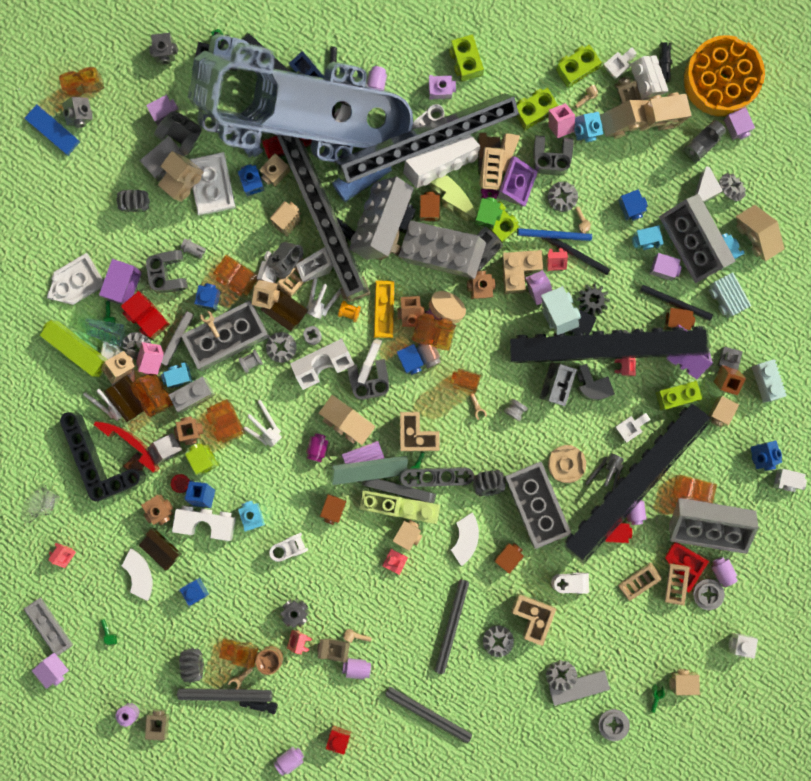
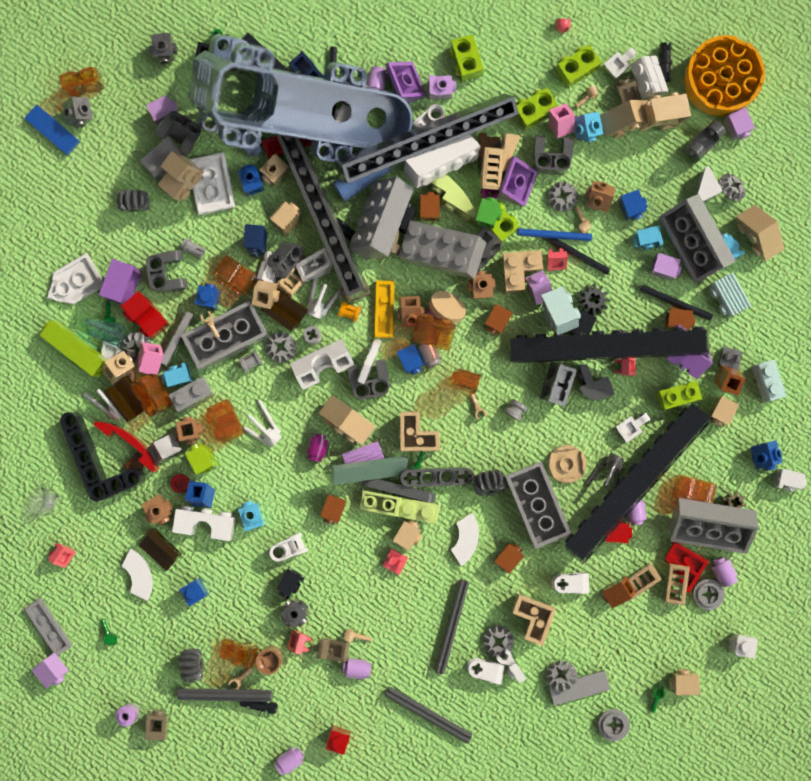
(255, 240): none -> dark blue brick
(290, 583): none -> black brick
(405, 81): none -> medium lavender slope
(489, 671): none -> white piece
(497, 320): none -> dark orange brick
(513, 670): none -> white plate
(562, 25): none -> coral hinge
(599, 196): none -> medium nougat brick
(618, 592): none -> dark orange brick
(727, 501): none -> dark tan gear

